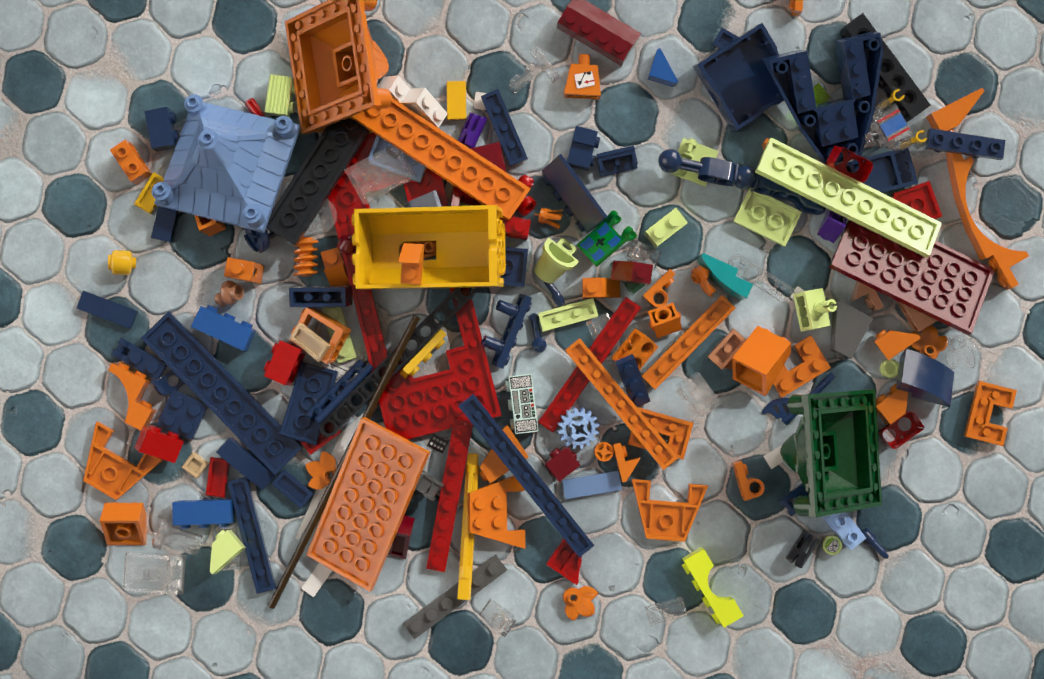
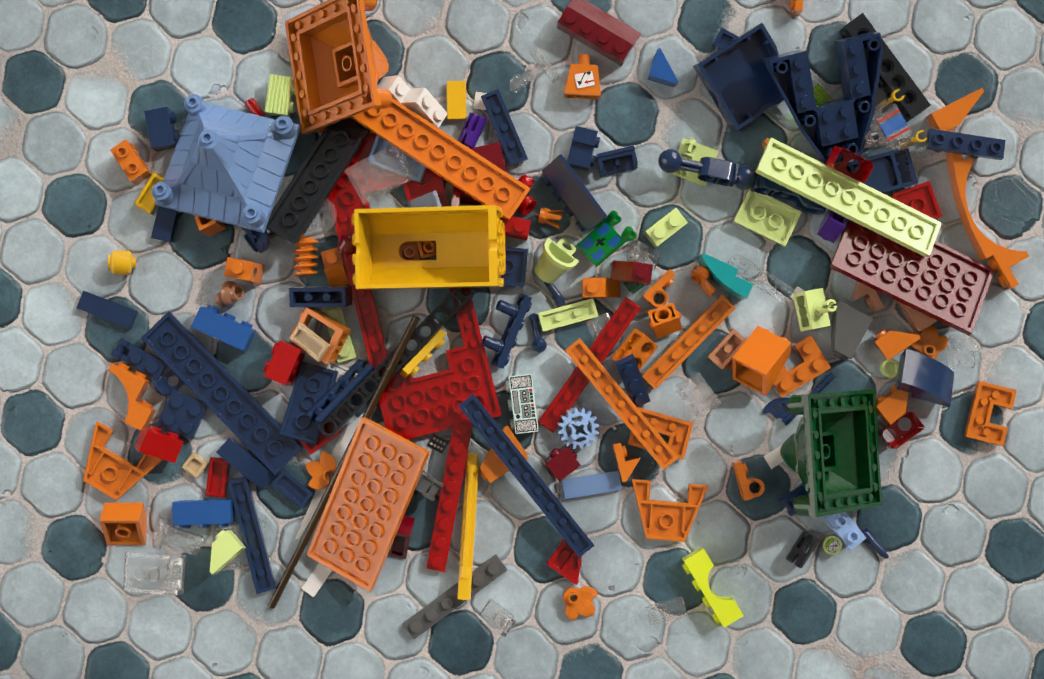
(412, 263): orange slope -> none
(489, 512): orange wing -> none
(605, 453): orange wheel -> none

